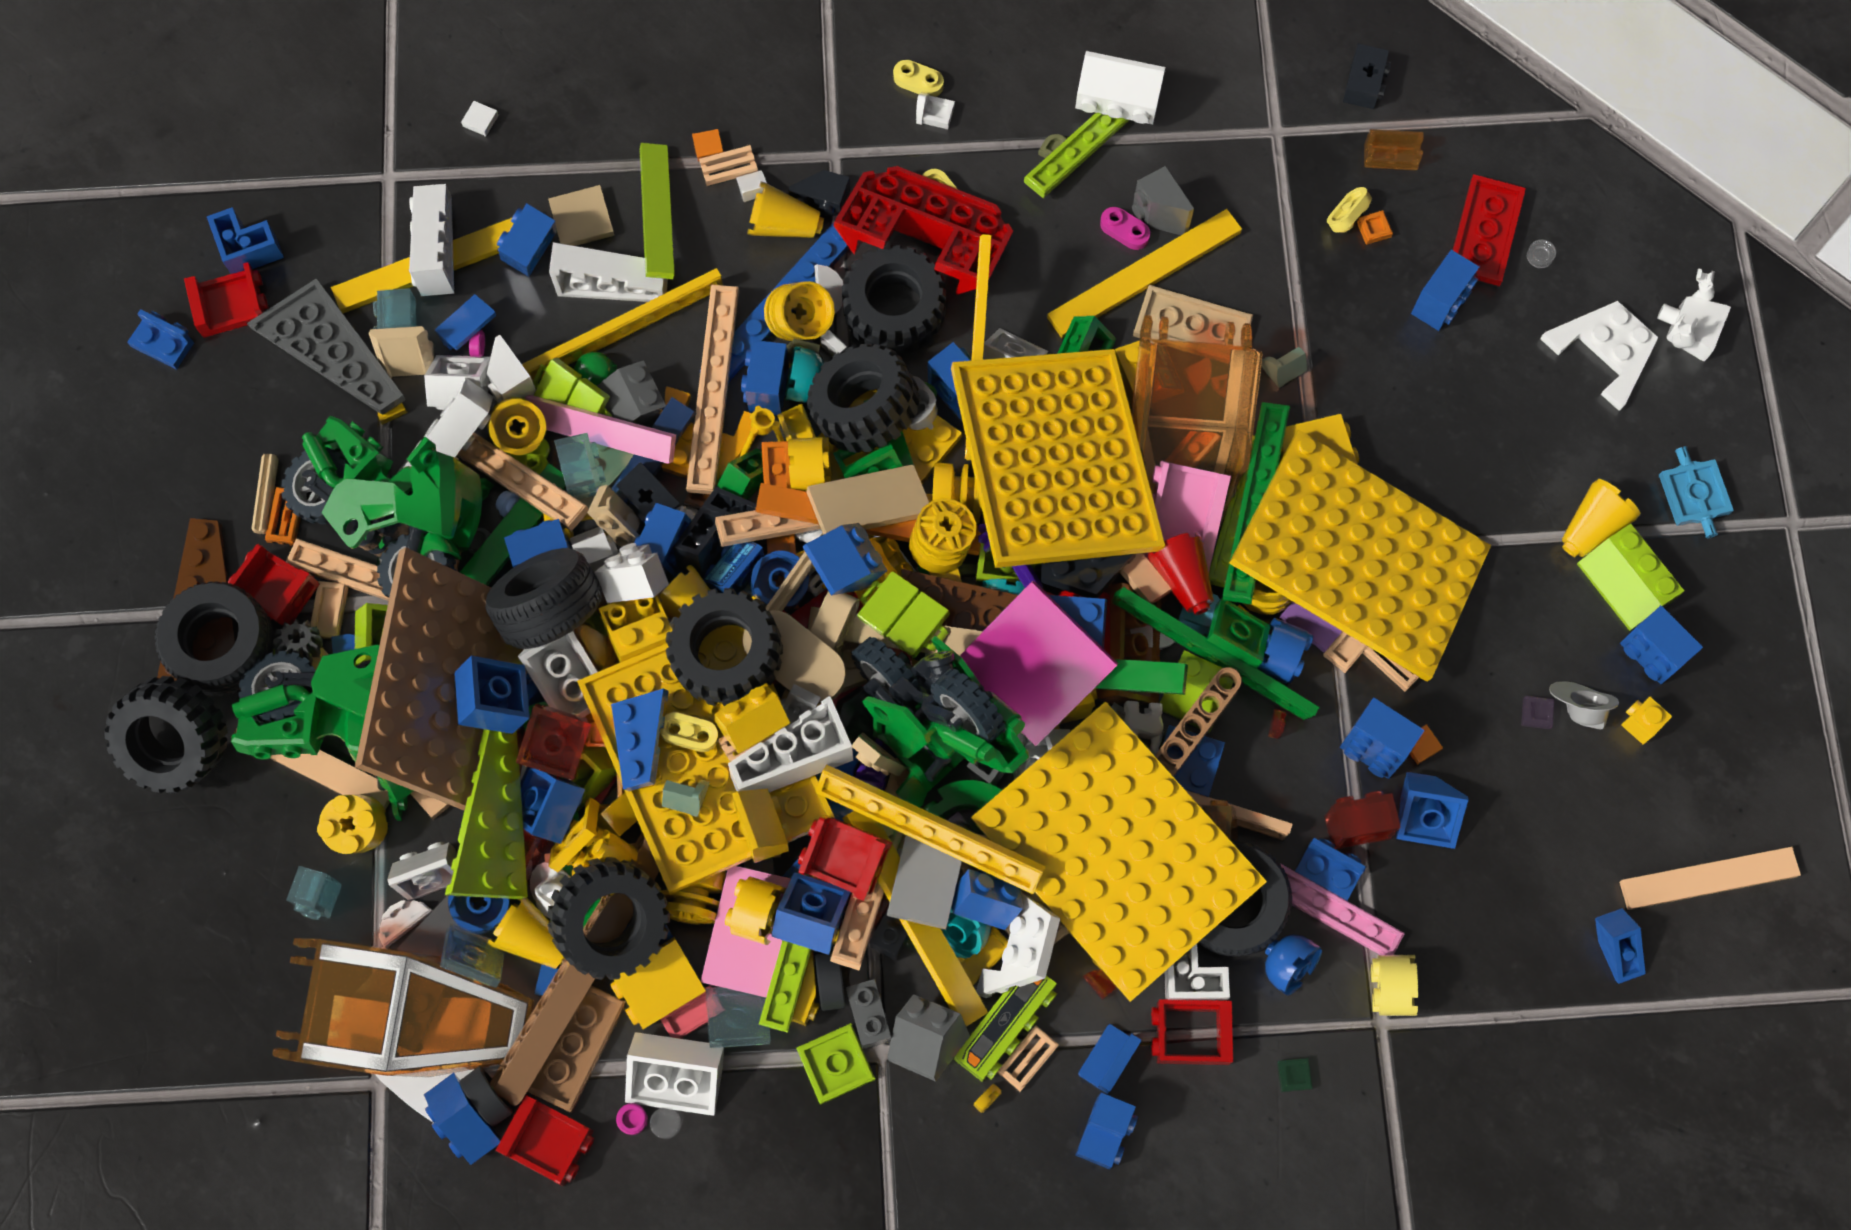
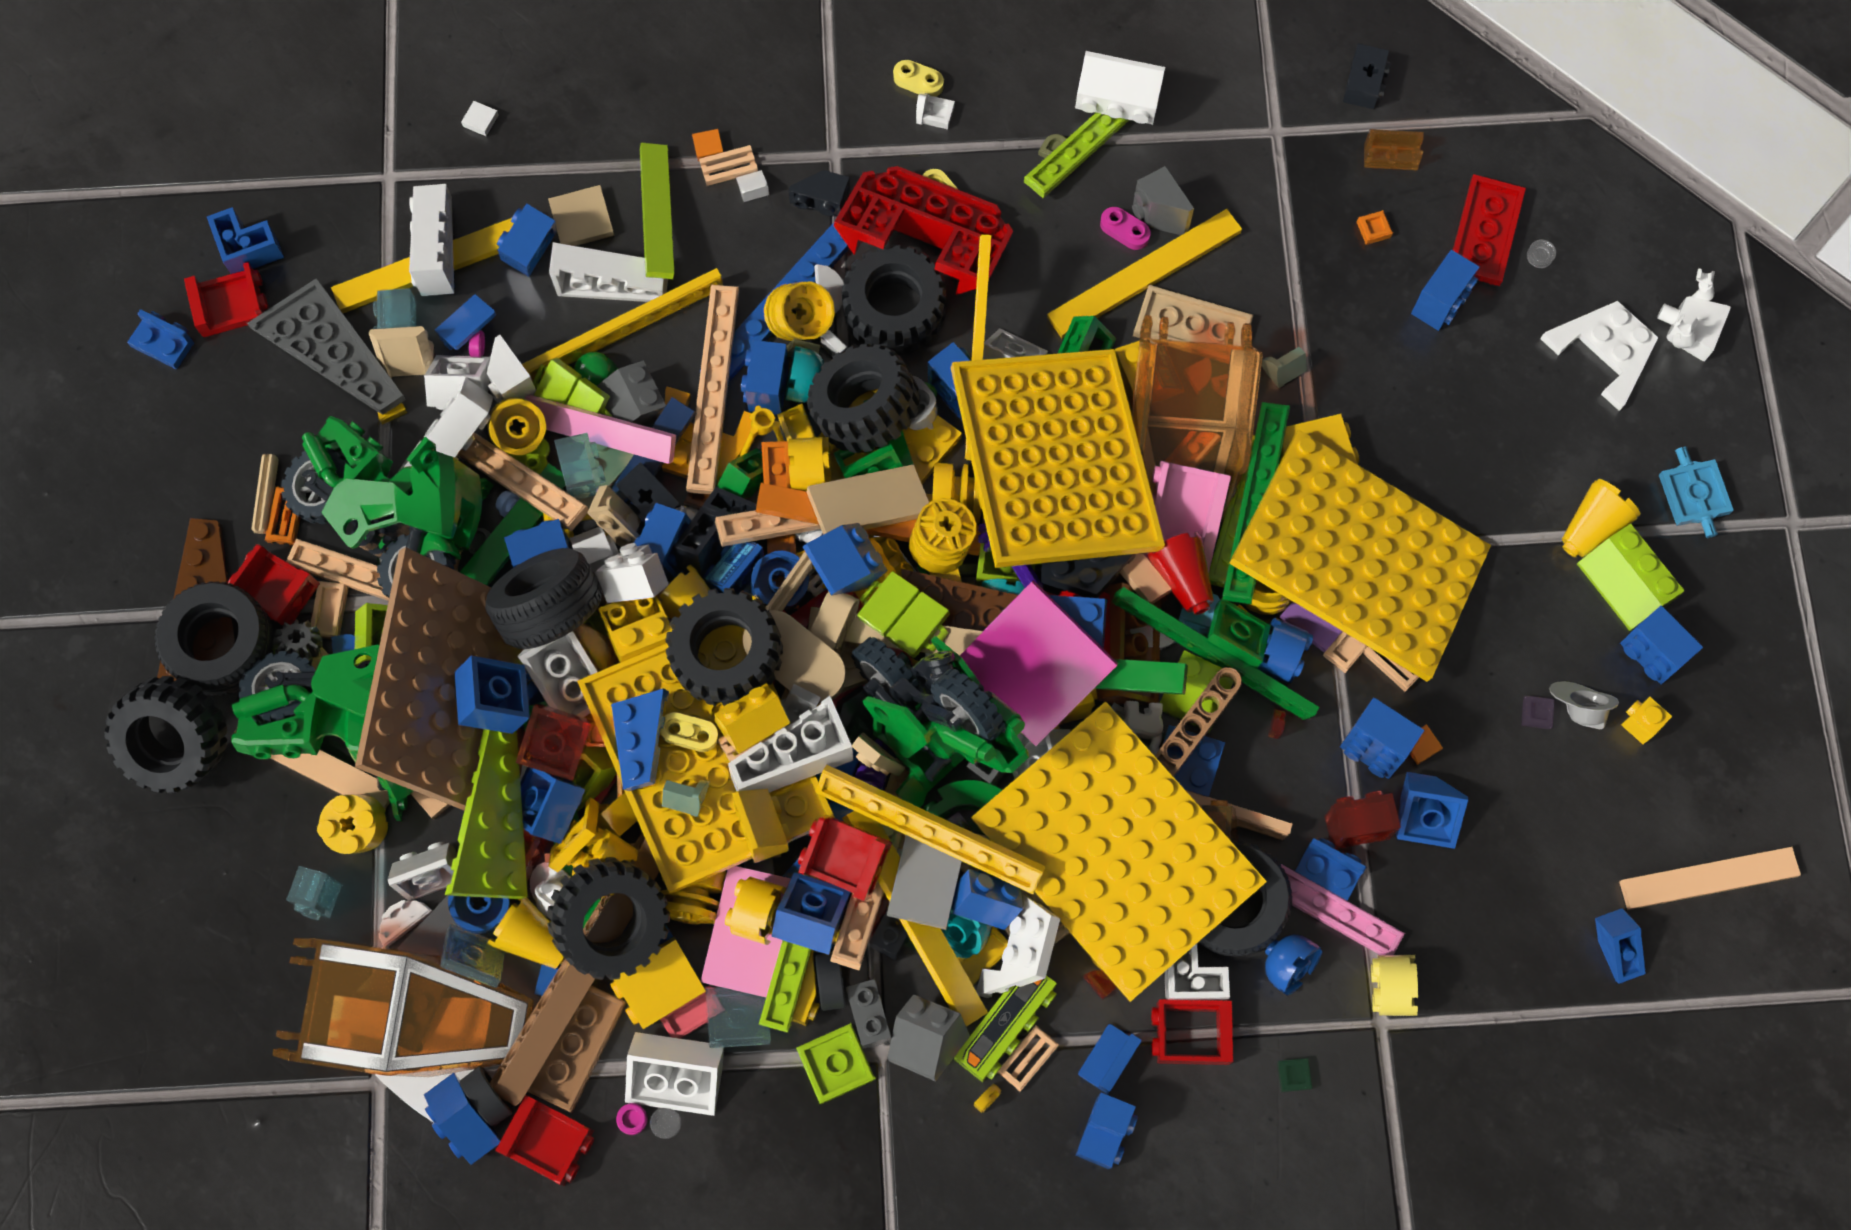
(783, 215): yellow cone -> none
(1349, 210): light yellow plate -> none

